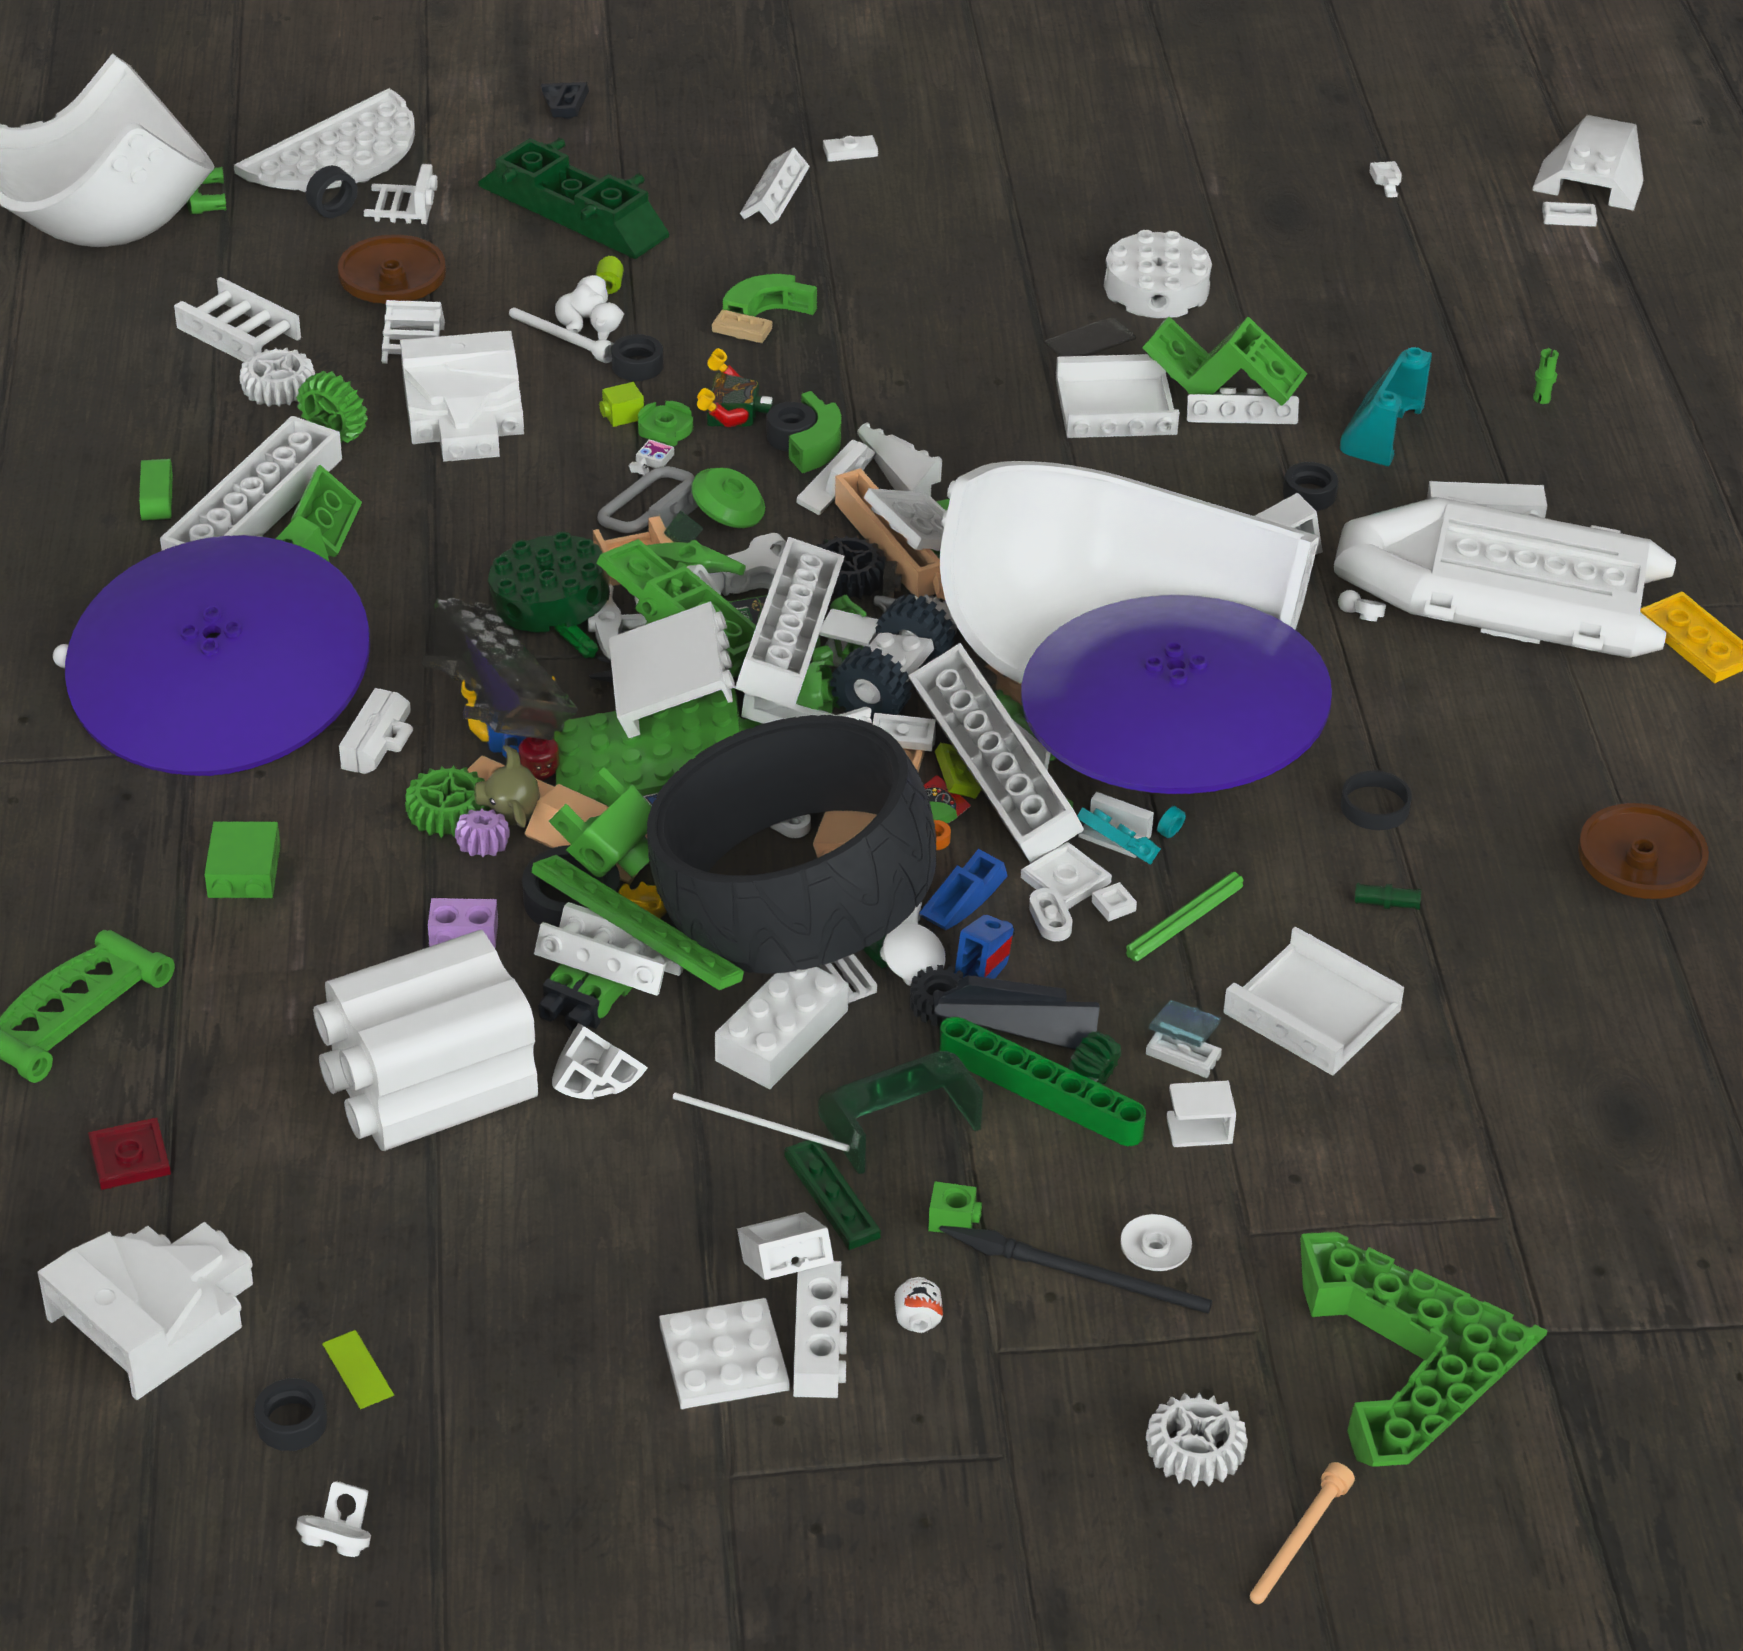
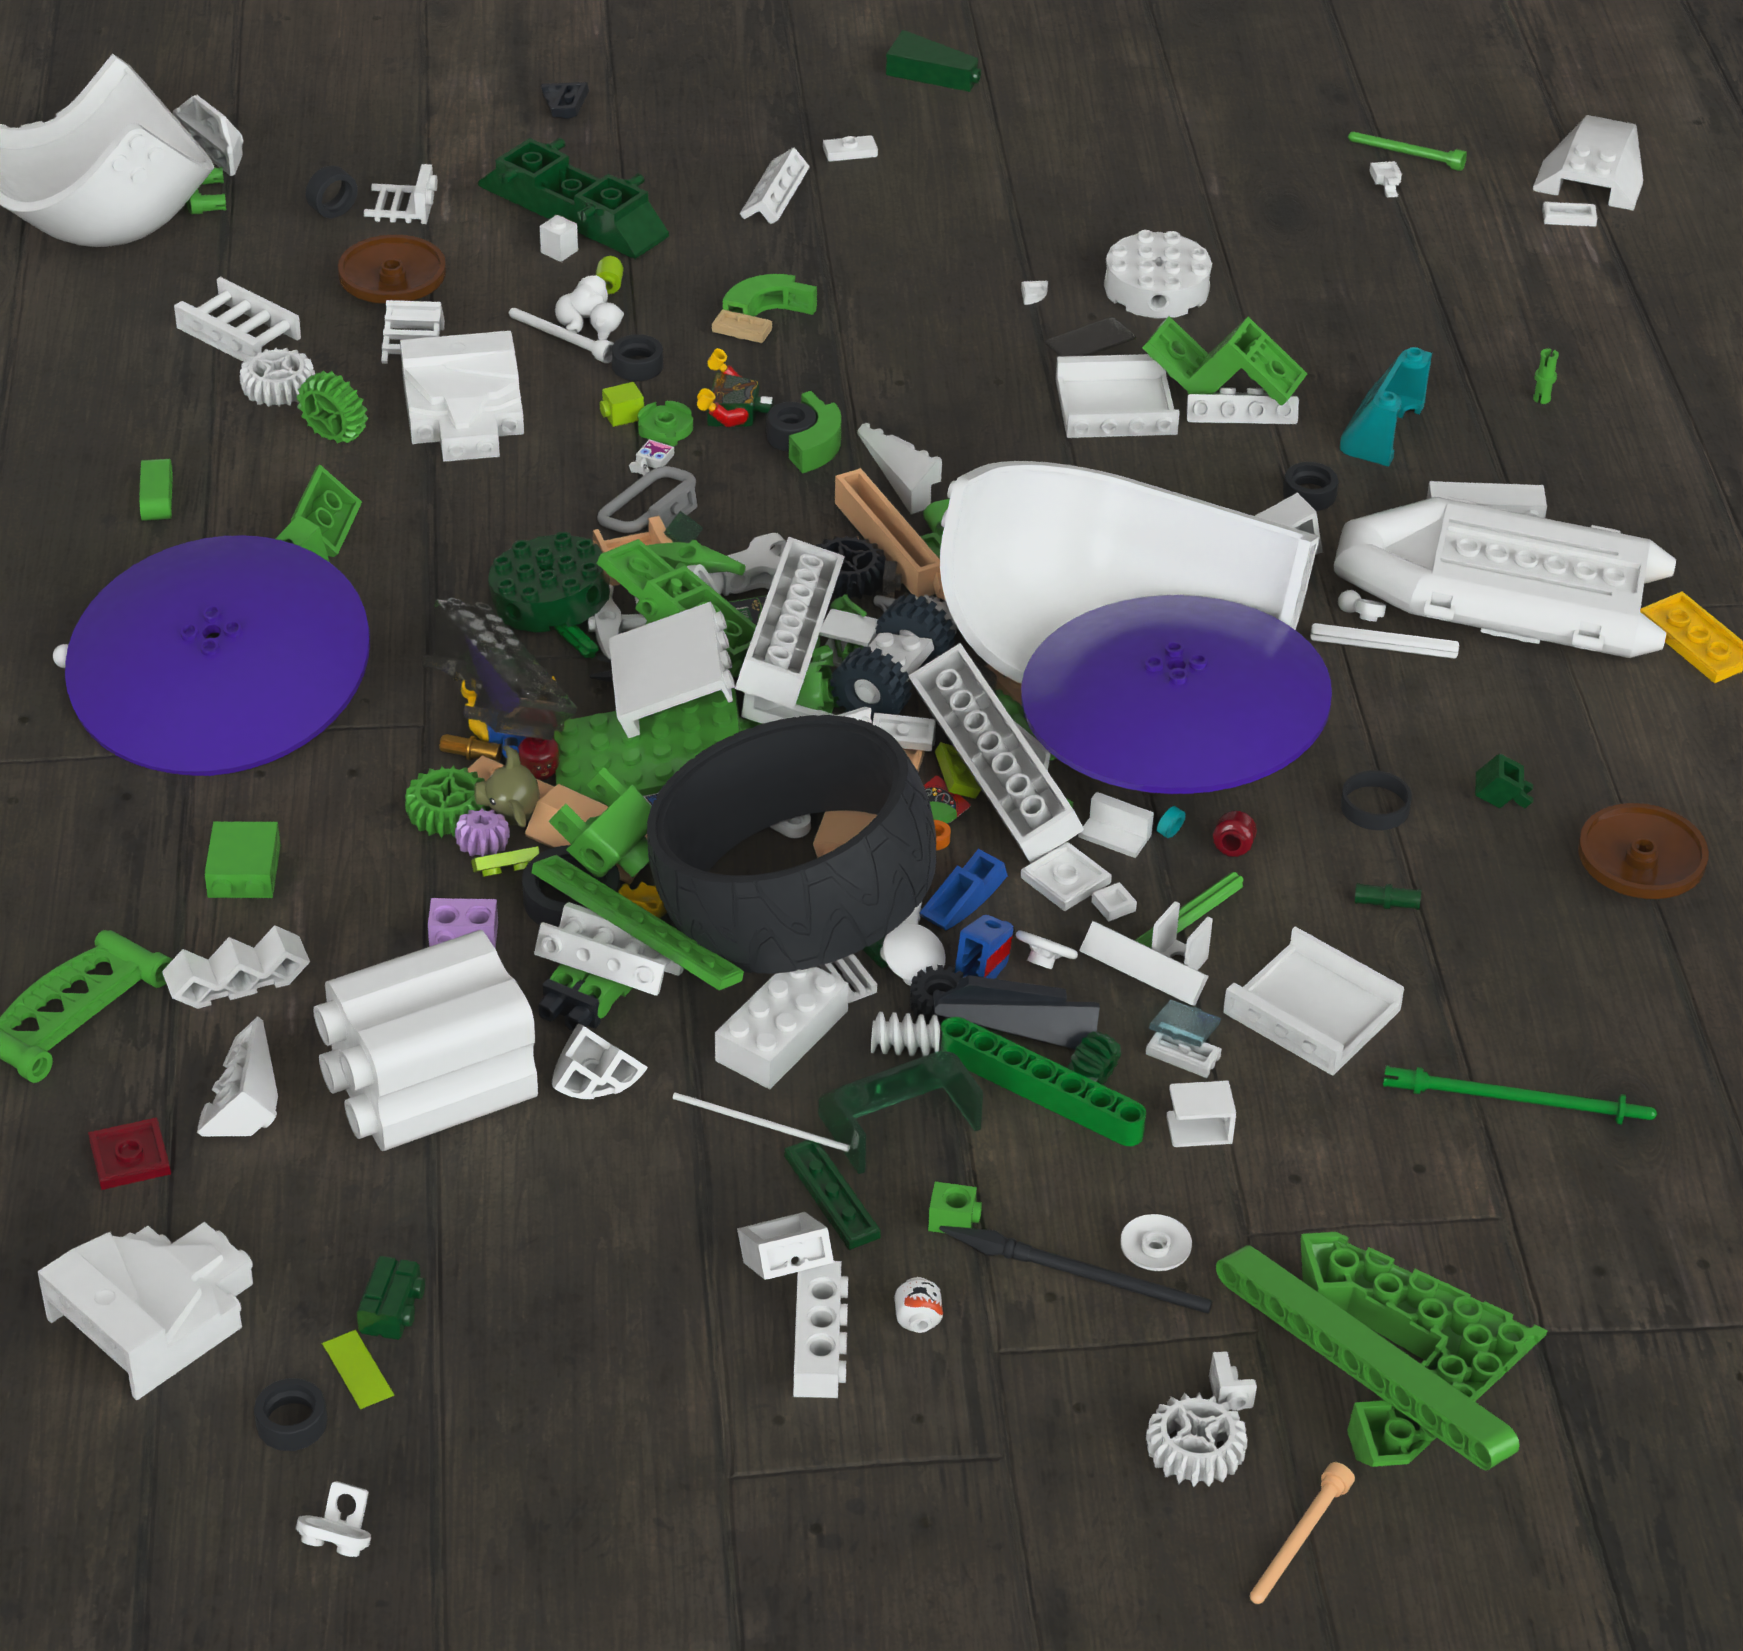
(212, 132): none -> white wedge
(236, 969): none -> white brick
(245, 1090): none -> white wedge
(261, 485): white brick -> none
(358, 140): white plate -> none
(373, 731): white piece -> none
(390, 1298): none -> dark green brick
(470, 747): none -> pearl gold axle
(492, 864): none -> lime plate
(558, 238): none -> white brick
(723, 1353): white plate -> none
(728, 497): bright green piece -> none
(821, 490): white bracket -> none
(905, 1034): none -> white piece
(911, 514): white plate -> none
(931, 63): none -> dark green slope
(1033, 291): none -> white tile
(1044, 951): none -> white piece
(1050, 914): white plate -> none
(1123, 836): teal hinge -> none
(1144, 963): none -> white tile
(1197, 945): none -> white piece
(1227, 1387): none -> white bracket
(1234, 833): none -> dark red head
(1369, 1358): none -> bright green beam
(1384, 640): none -> white axle
(1420, 1081): none -> green bar
(1455, 159): none -> bright green piece
(1502, 781): none -> dark green brick

